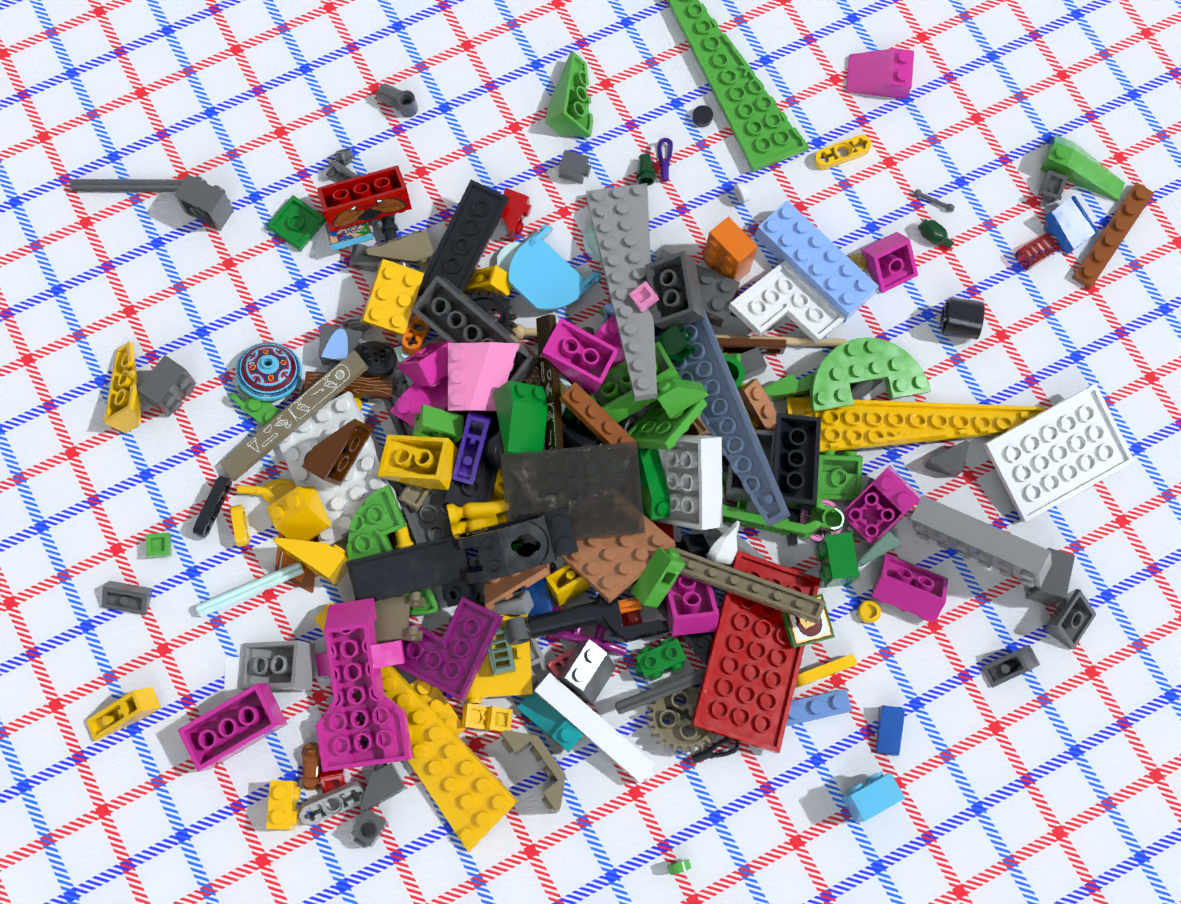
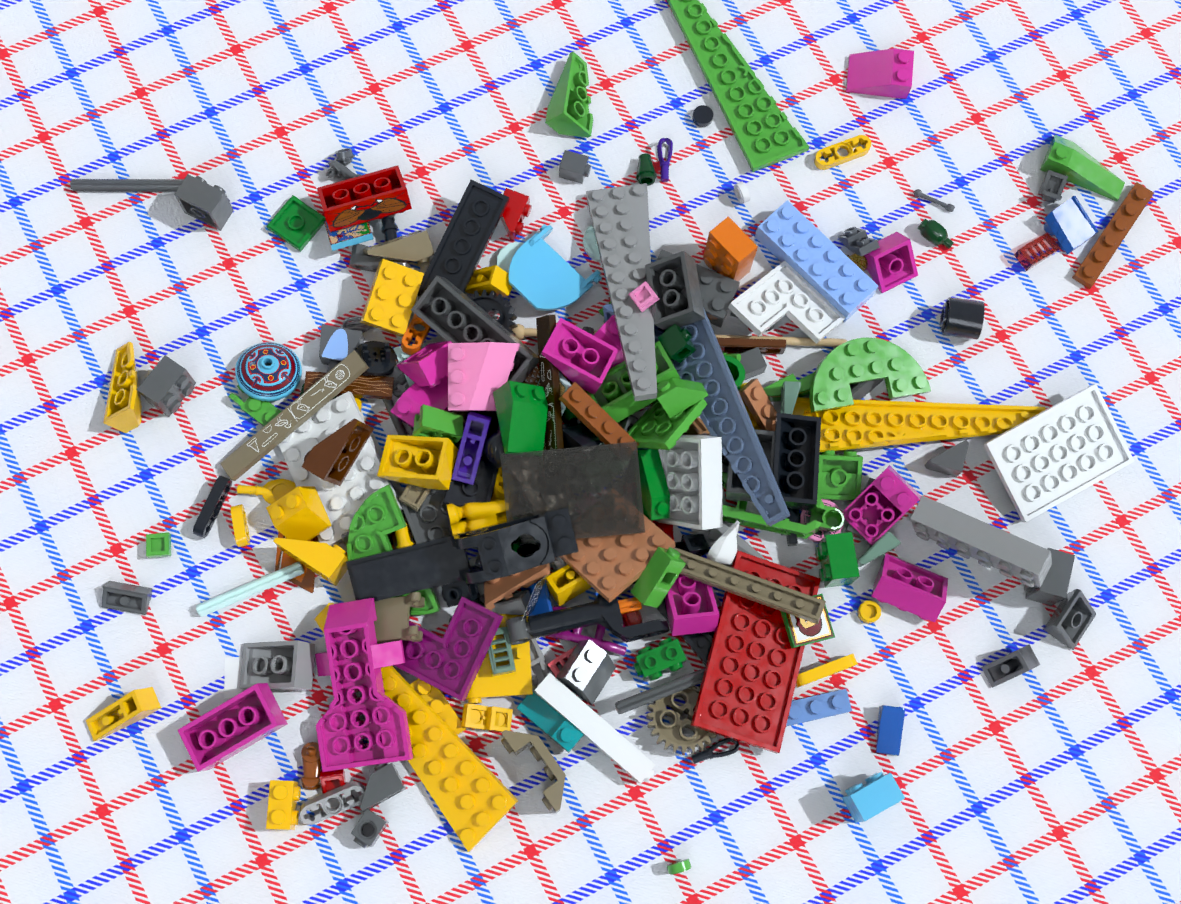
(397, 99): dark grey piece -> none
(534, 598): none -> black sticker
(789, 395): none -> sand green slope
(858, 242): none -> dark grey slope

